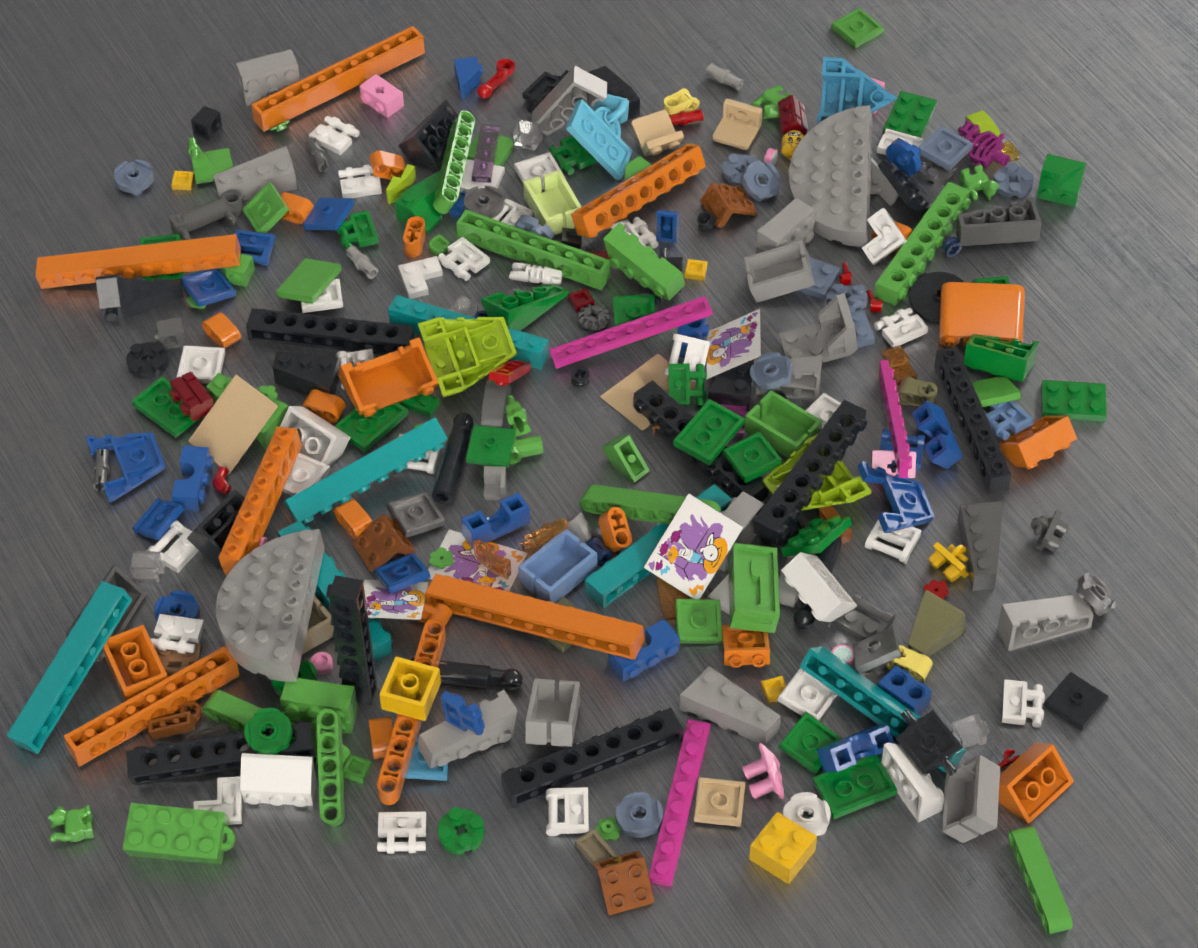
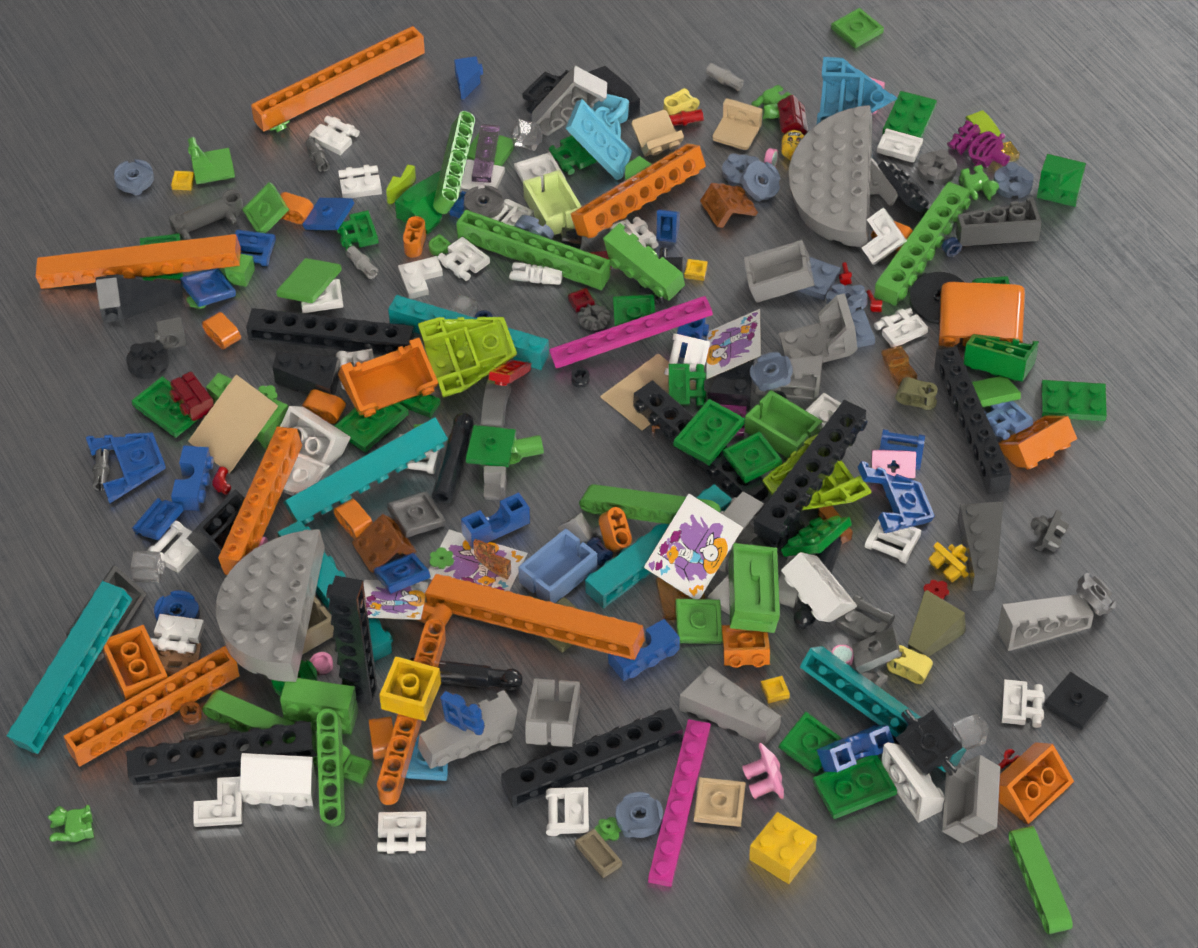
(171, 725): dark orange piece -> none
(177, 834): bright green piece -> none
(202, 361): white plate -> none
(206, 123): black brick -> none
(256, 173): light grey wedge -> none
(266, 75): light grey piece -> none
(276, 741): green plate -> none
(381, 96): bright pink brick -> none
(387, 164): orange beam -> none
(429, 139): black wedge -> none
(461, 843): green plate -> none
(504, 68): red piece -> none
(516, 416): bright green animal -> none
(523, 306): green wedge -> none
(543, 534): clear orange plate -> none
(624, 882): dark orange bracket -> none
(625, 457): bright green slope -> none
(703, 218): black plate -> none
(788, 226): light grey piece -> none
(807, 695): white plate -> none
(814, 806): white plate -> none
(894, 419): dark pink plate -> none
(904, 156): blue plate -> none
(908, 688): blue brick -> none
(943, 446): blue arch -> none
(945, 148): sand blue plate -> none

